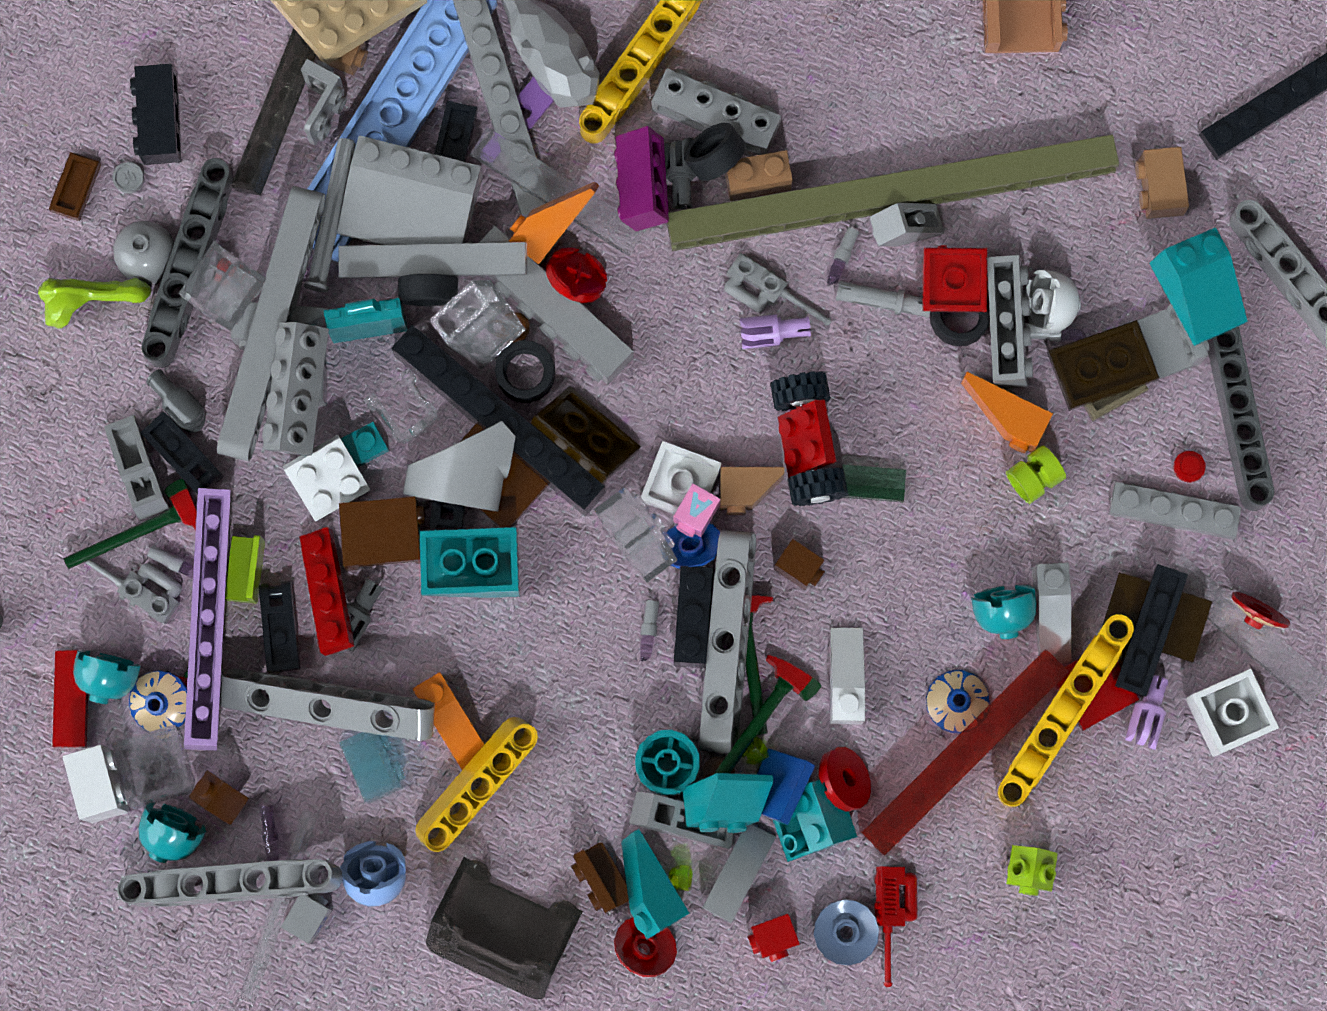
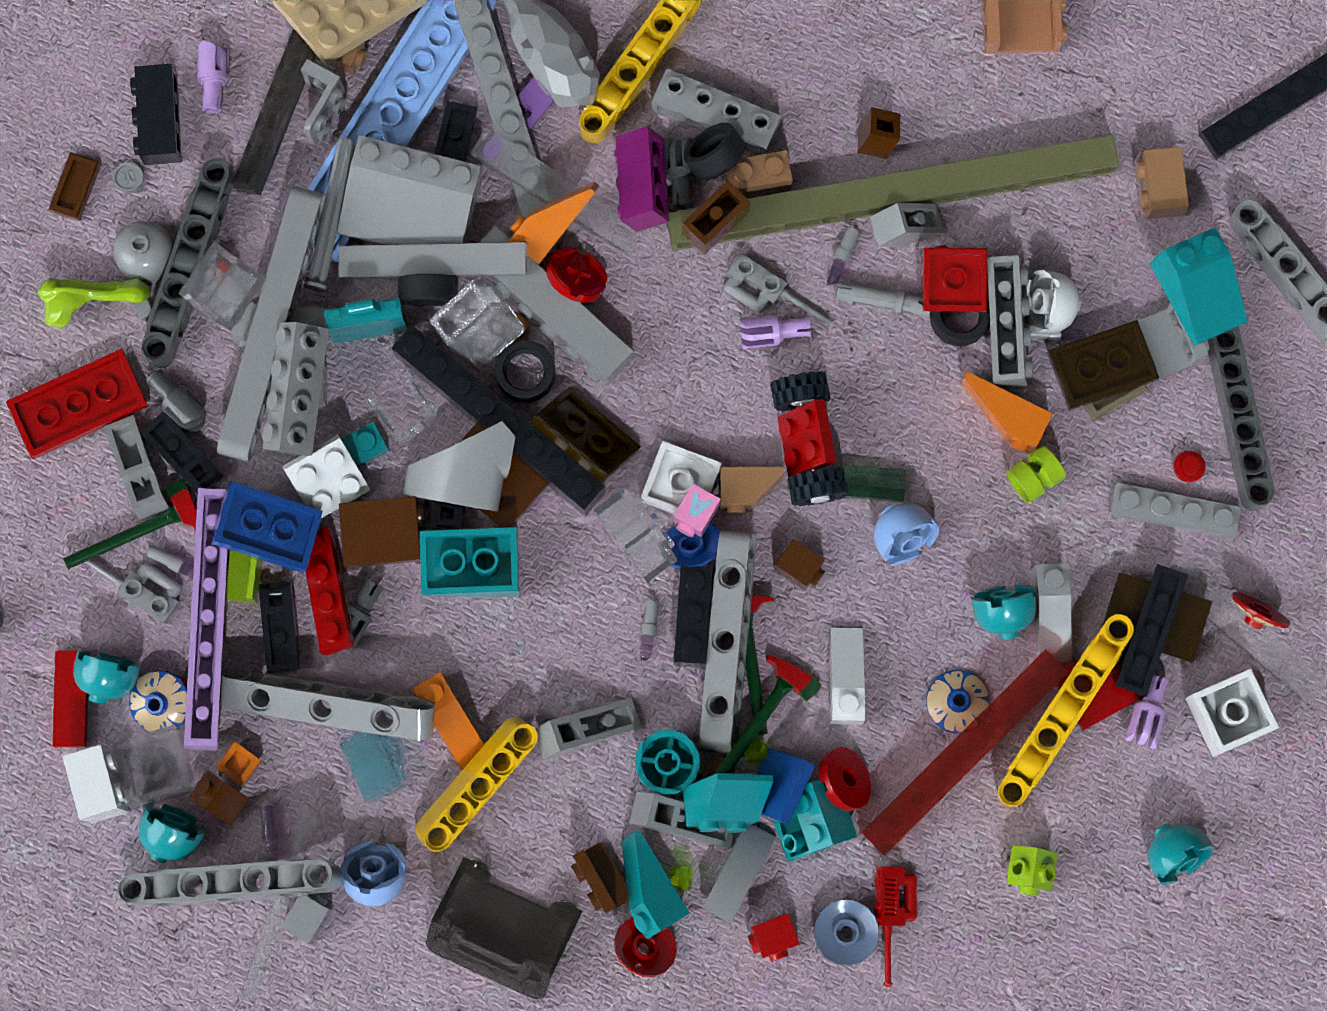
(77, 404): none -> red plate
(144, 309): none -> light grey piece
(212, 74): none -> lavender arm
(238, 764): none -> orange plate
(267, 527): none -> blue plate
(587, 728): none -> light grey slope
(716, 217): none -> reddish brown brick
(879, 133): none -> reddish brown brick
(903, 531): none -> light blue cylinder
(1177, 850): none -> teal cylinder

